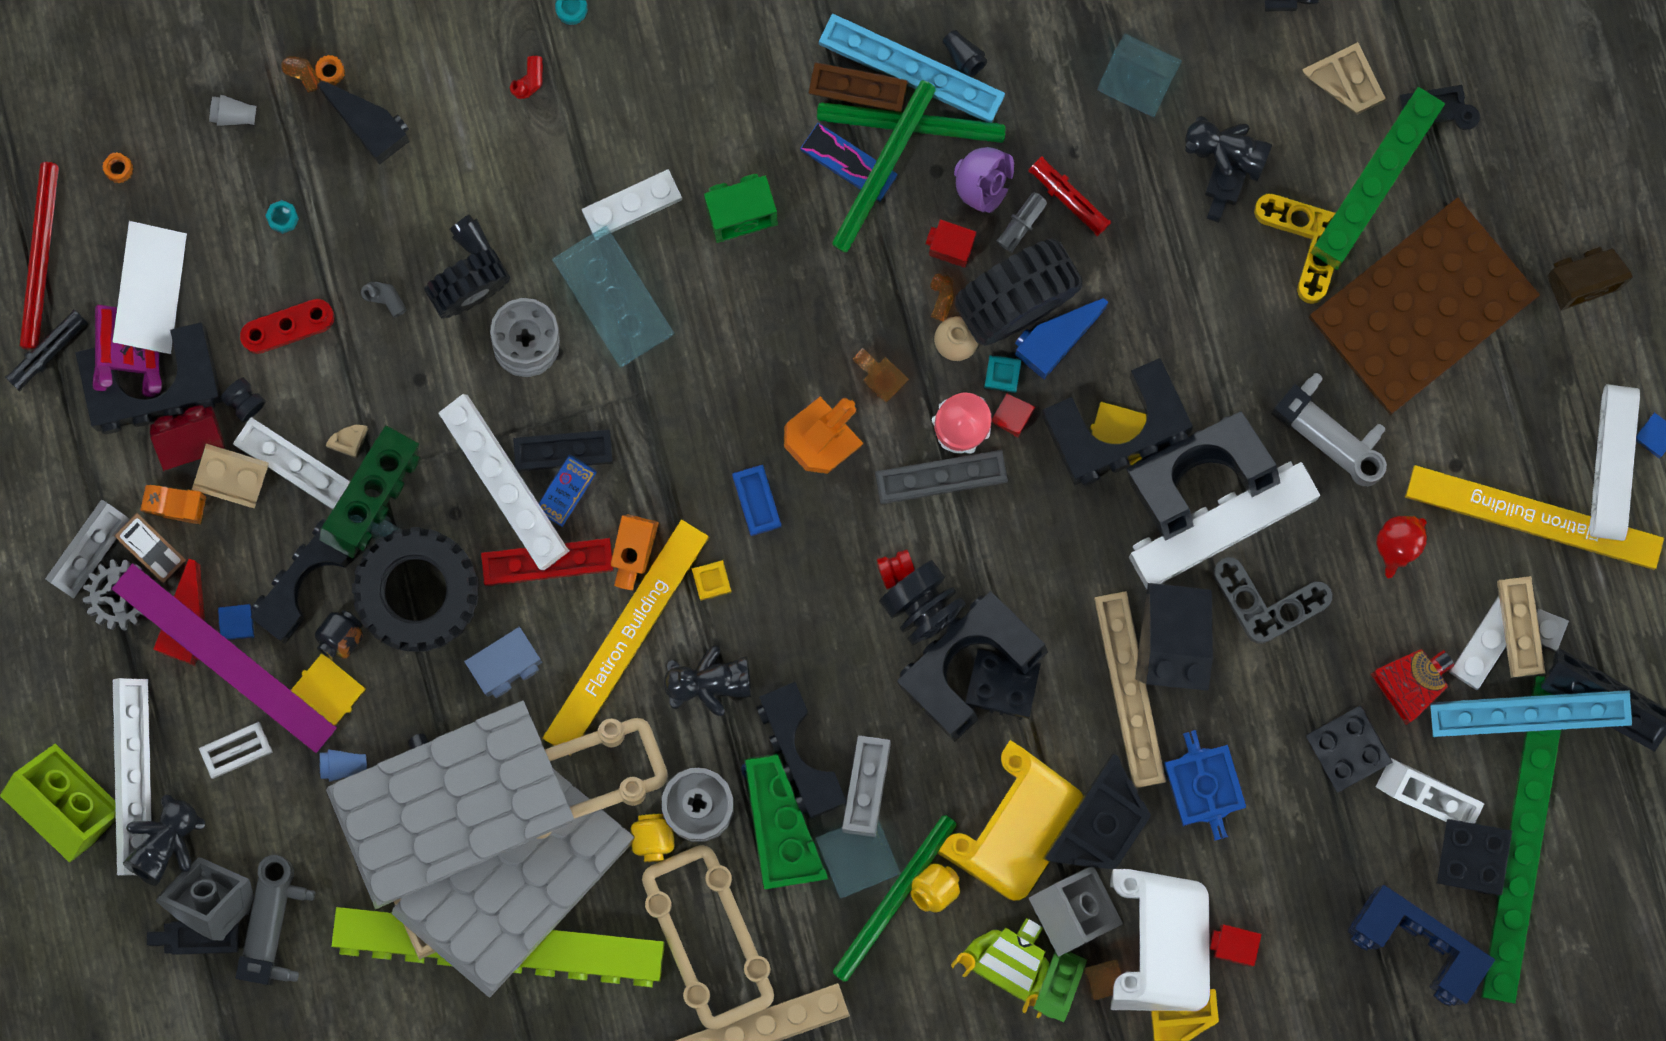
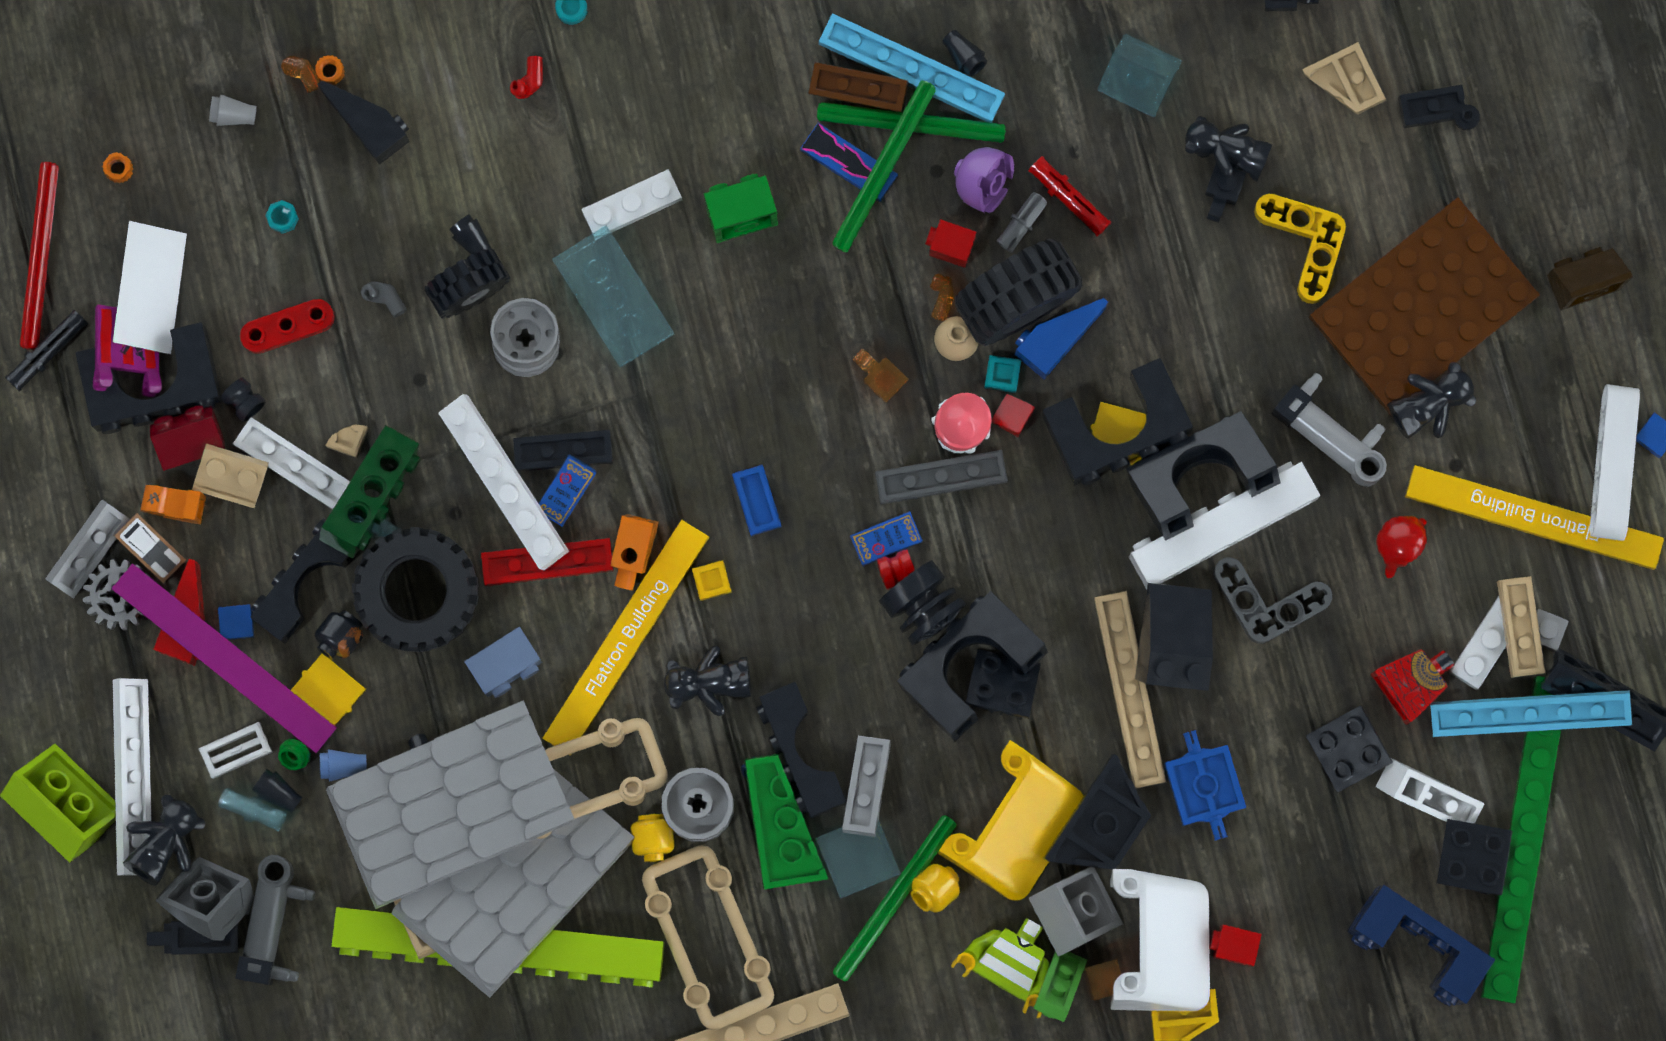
(252, 809): none -> clear light blue pin
(277, 791): none -> black cone
(293, 754): none -> green plate
(820, 436): orange piece -> none
(886, 538): none -> blue tile
(1377, 178): green arch -> none
(1433, 402): none -> black piece

